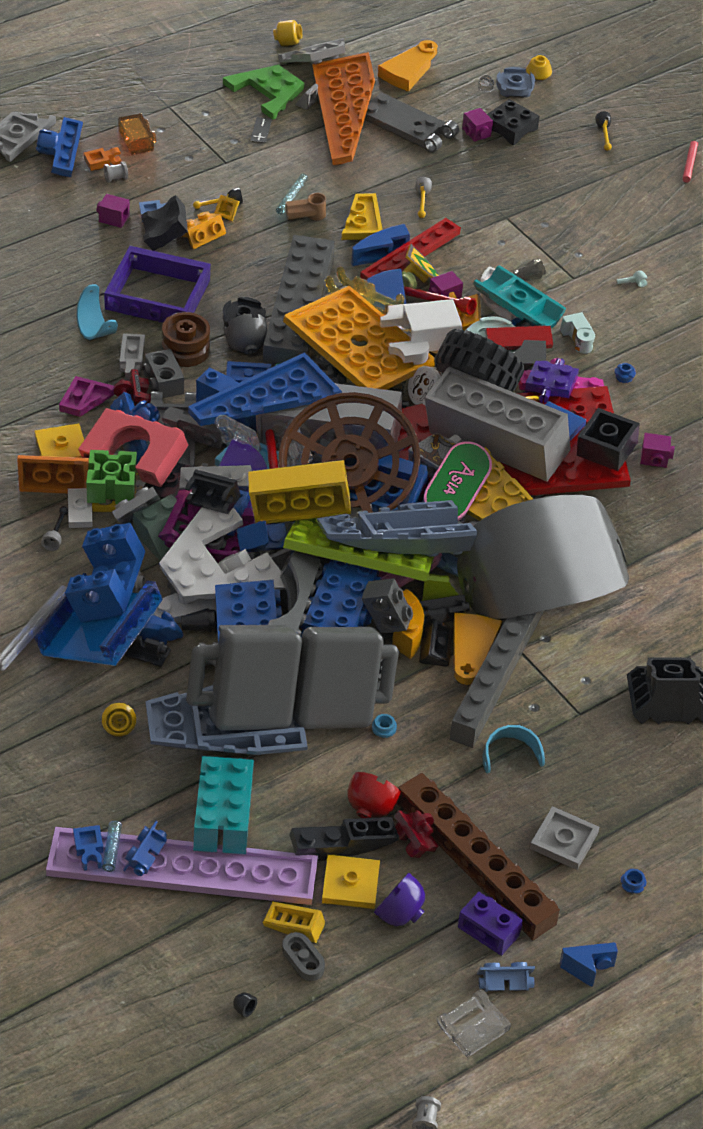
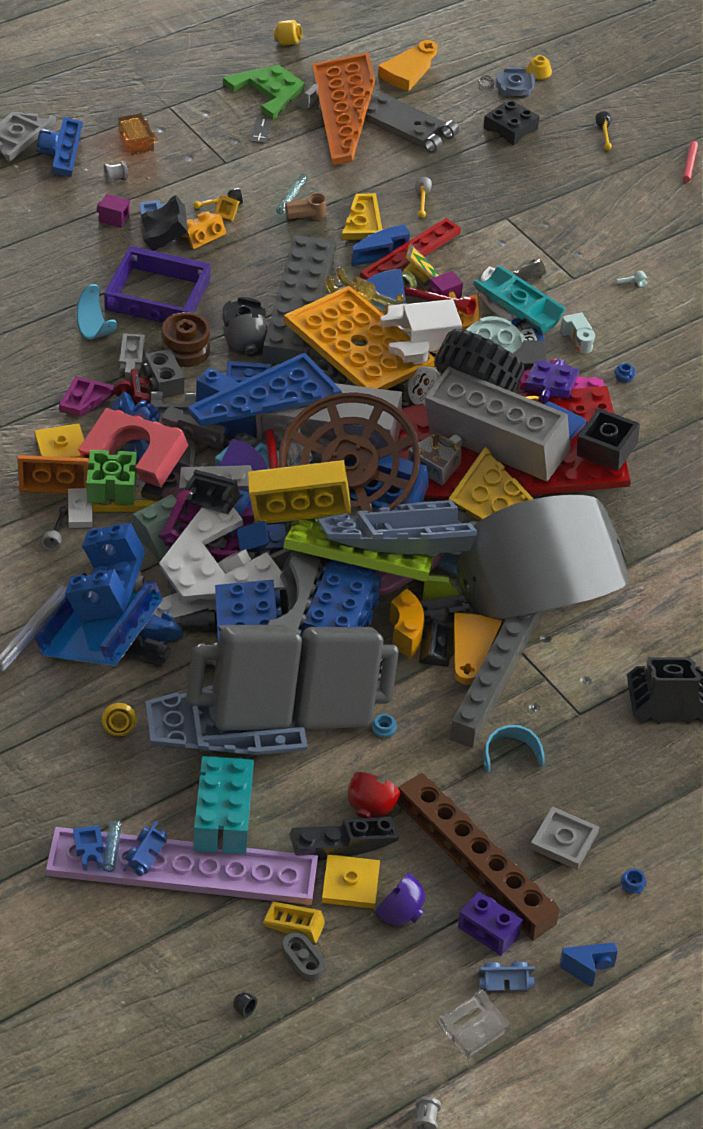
(97, 158): orange plate -> none
(125, 509): light grey plate -> none
(234, 430): clear plate -> none
(315, 53): light grey wing -> none
(387, 605): dark grey brick -> none
(418, 829): dark red hips -> none
(460, 476): green tile -> none
(477, 124): magenta brick -> none
(513, 337): red tile -> none
(656, 450): magenta brick -> none

